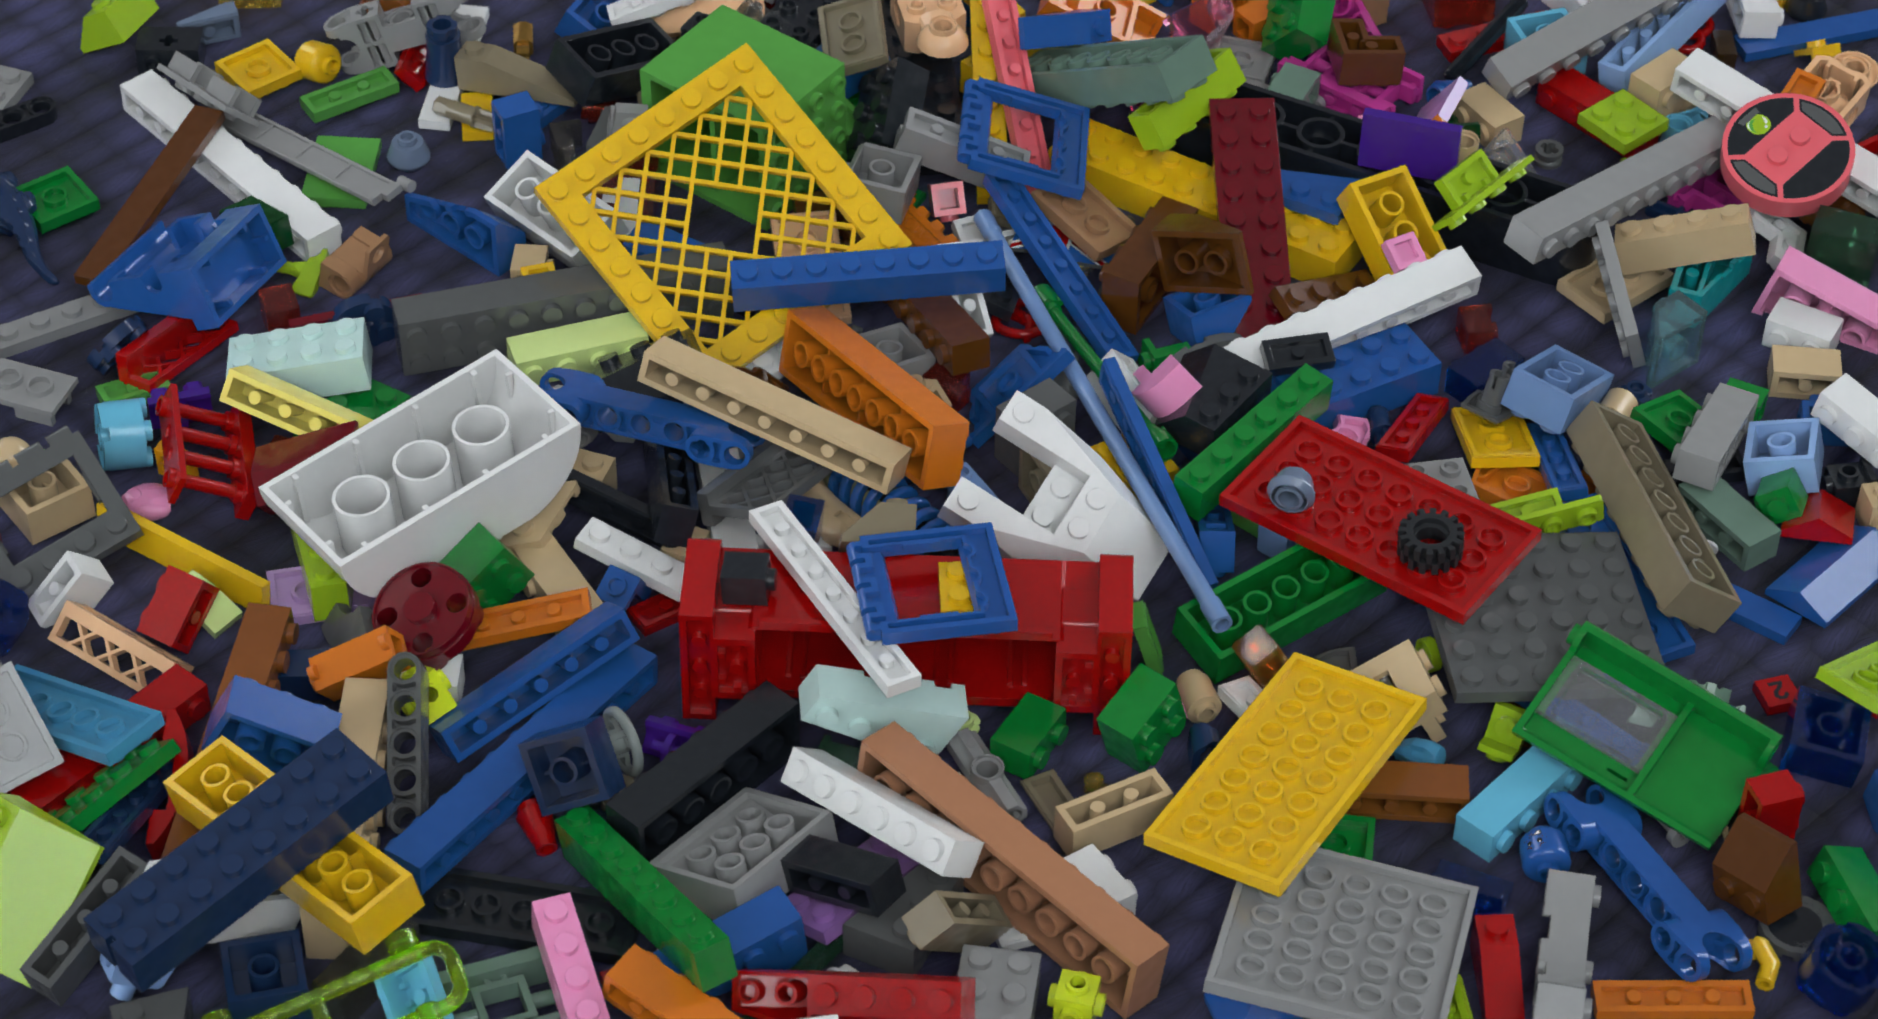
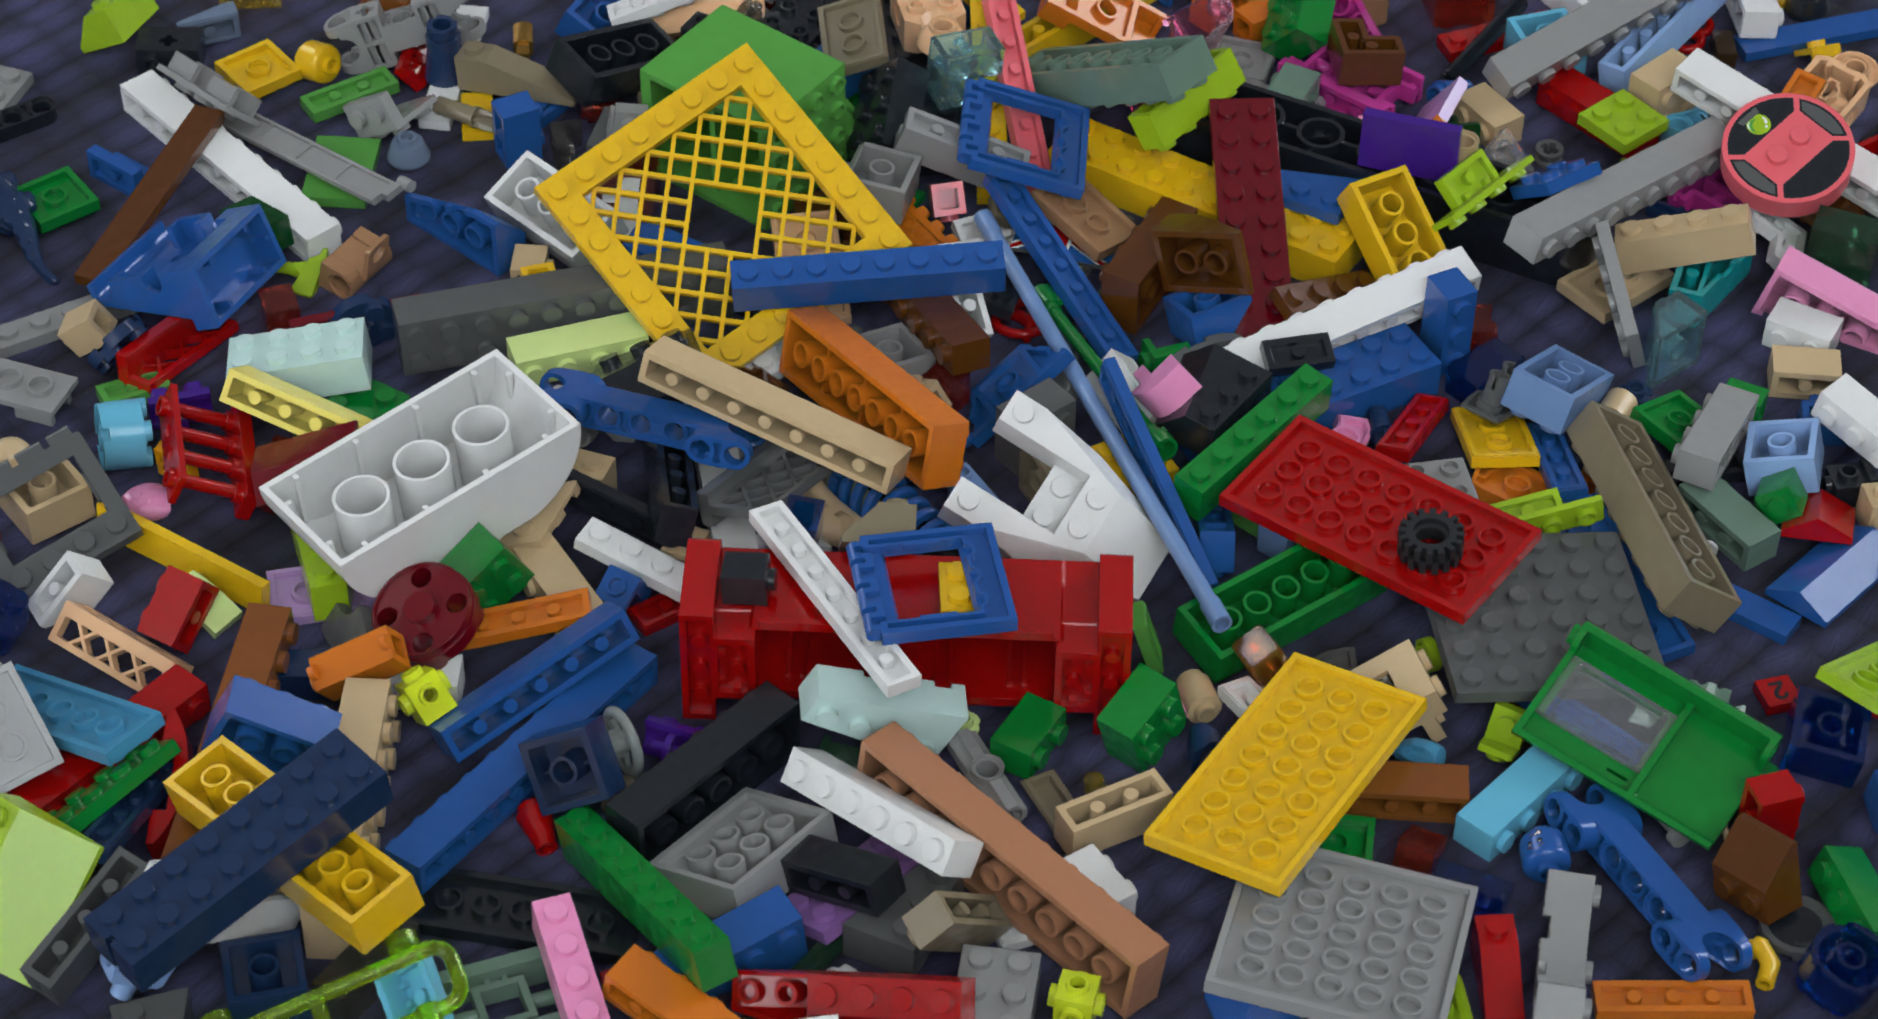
(86, 327): none -> tan brick
(115, 169): none -> blue panel
(379, 116): none -> light grey bracket
(403, 728): dark grey beam -> none
(958, 58): none -> clear light blue brick
(1065, 28): blue slope -> none
(1292, 490): sand blue cone -> none
(1403, 251): bright pink plate -> none
(1419, 849): none -> clear red bracket
(1448, 315): none -> blue brick
(1556, 178): none -> blue plate

